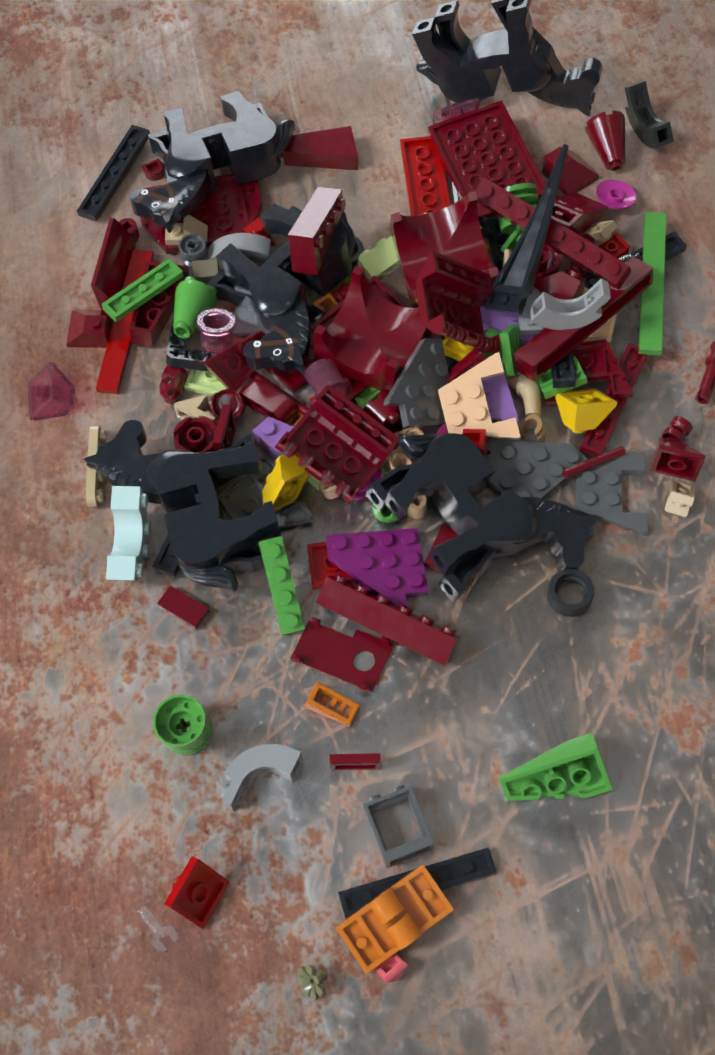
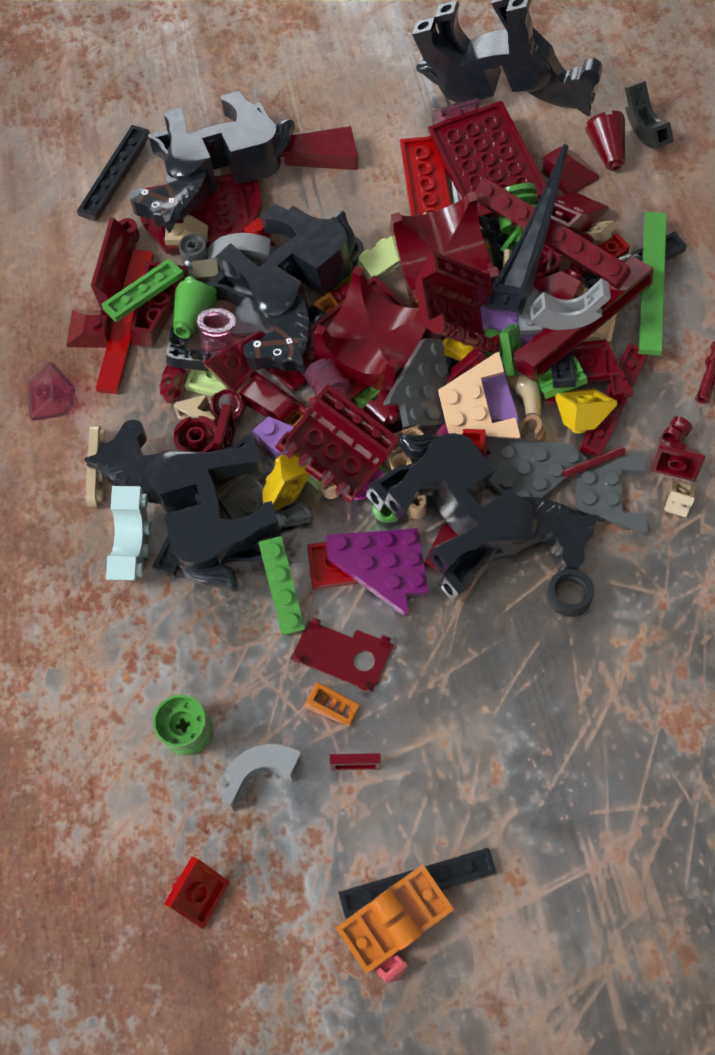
(153, 170): dark red tile -> none
(158, 930): clear bar -> none
(183, 607): dark red tile -> none
(311, 981): olive plant -> none
(315, 229): dark red wedge -> none
(388, 619): dark red brick -> none
(407, 850): dark grey window -> none
(563, 771): bright green wedge -> none
(616, 194): dark pink dish -> none

